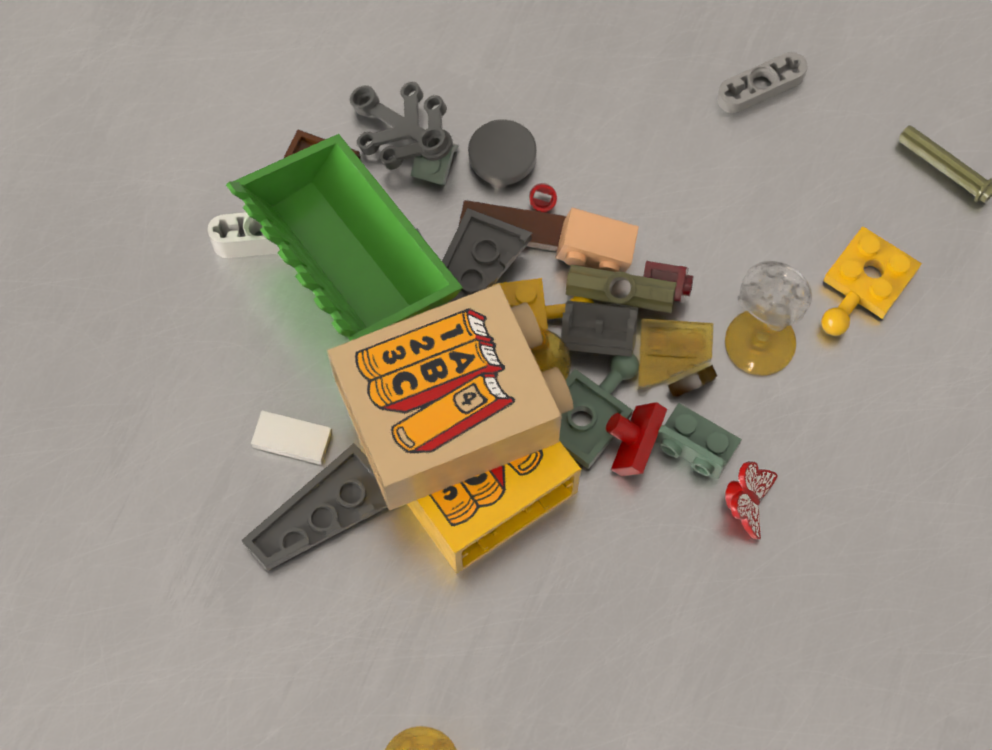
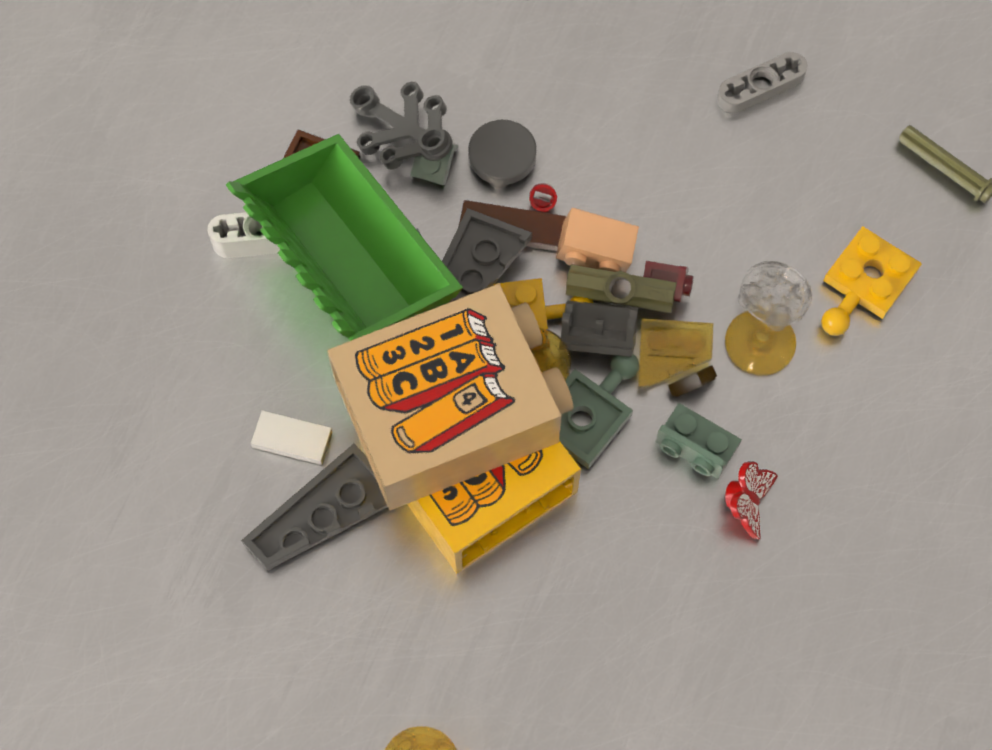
(636, 436): red tile -> none

